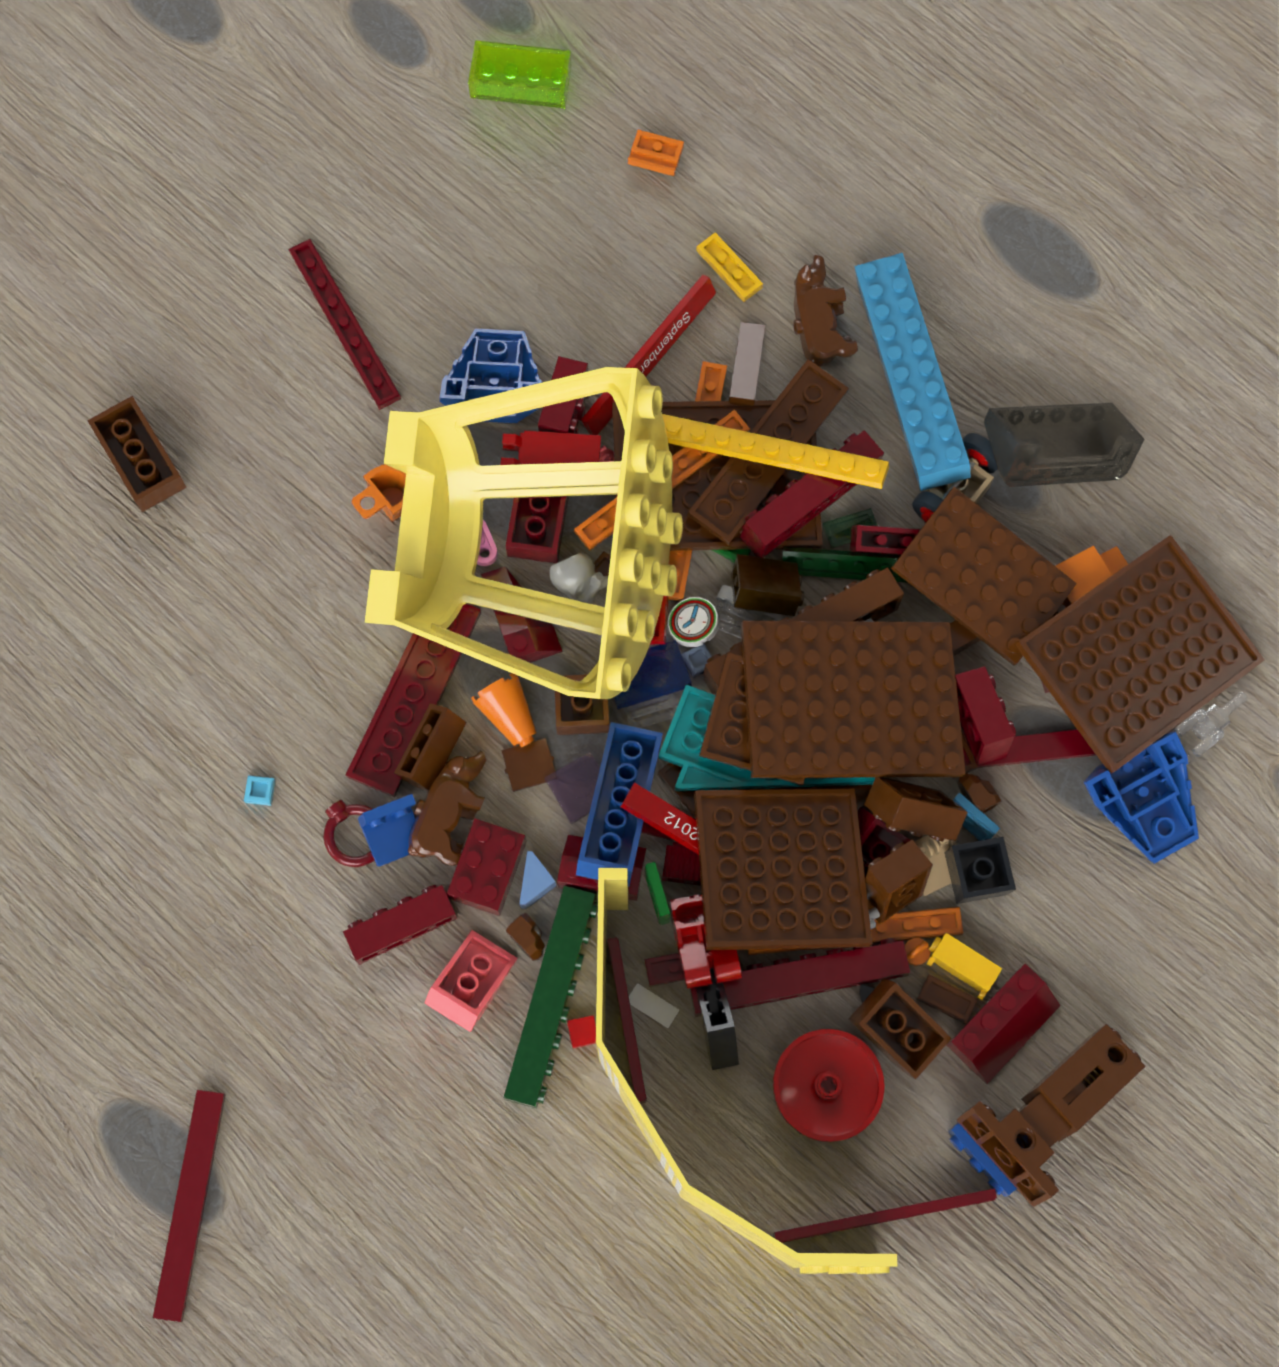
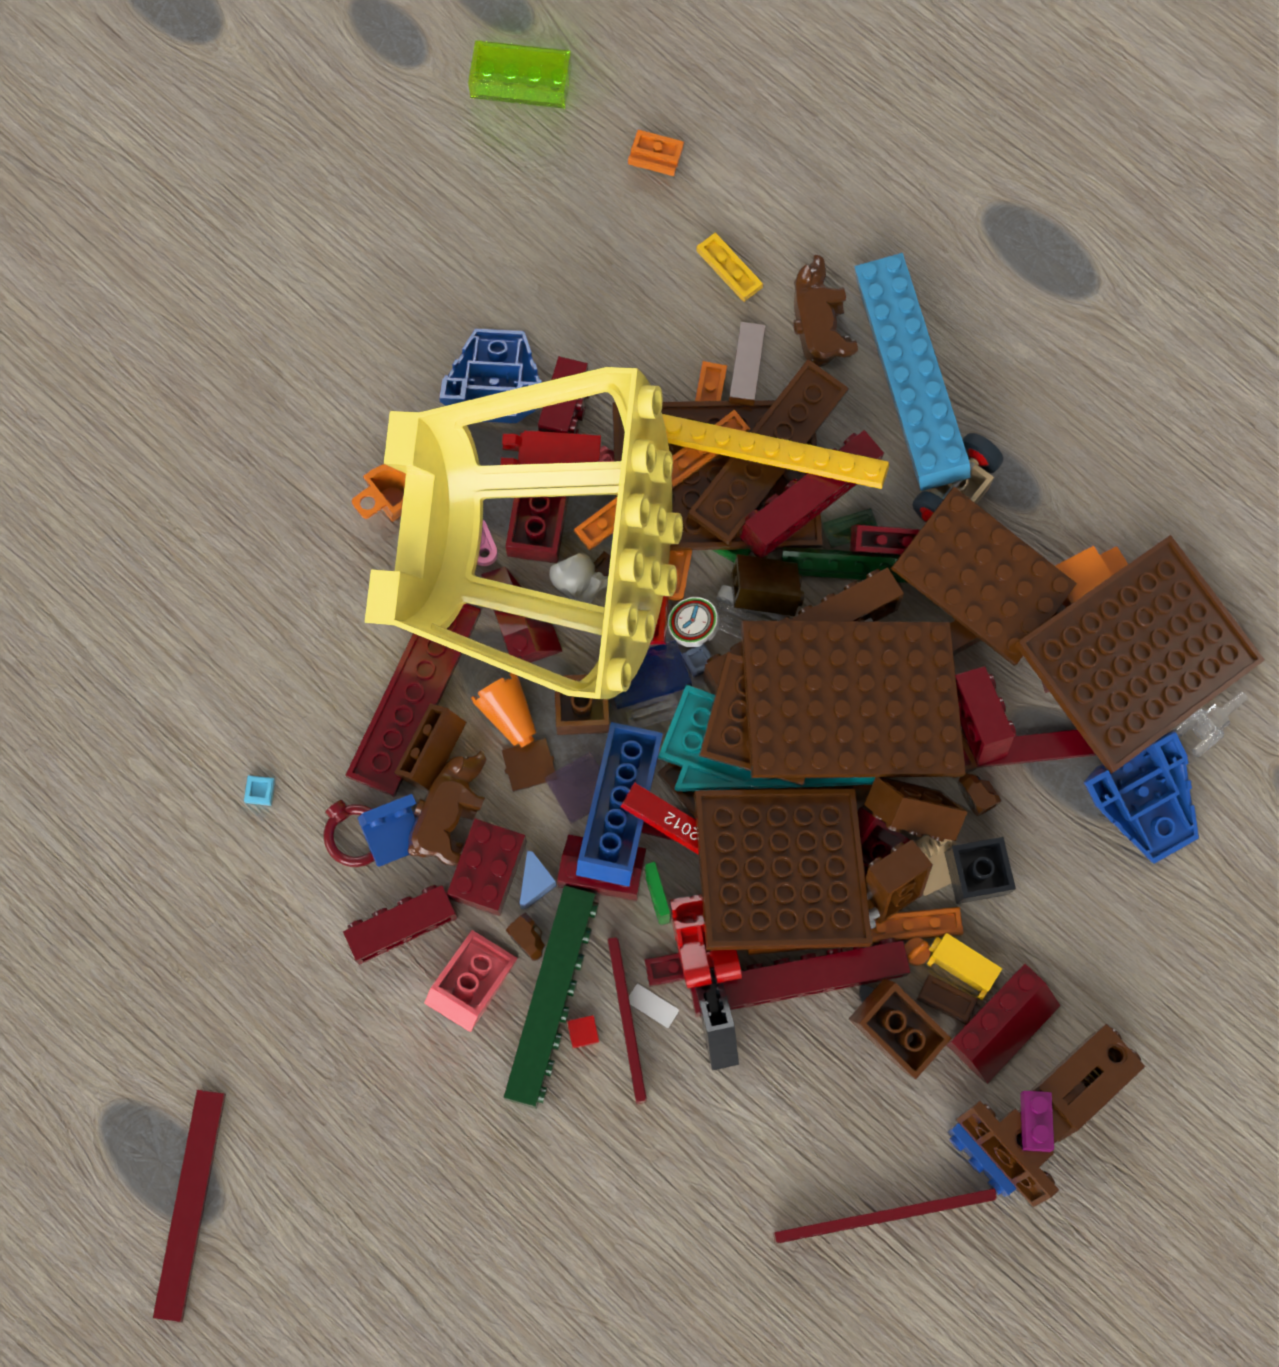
(137, 454): reddish brown brick -> none
(345, 324): dark red tile -> none
(614, 896): light yellow panel -> none
(655, 347): red tile -> none
(681, 865): dark red brick -> none
(828, 1085): red dish -> none
(975, 821): dark azure tile -> none
(1037, 1121): none -> magenta plate
(1061, 443): clear smoke windscreen -> none

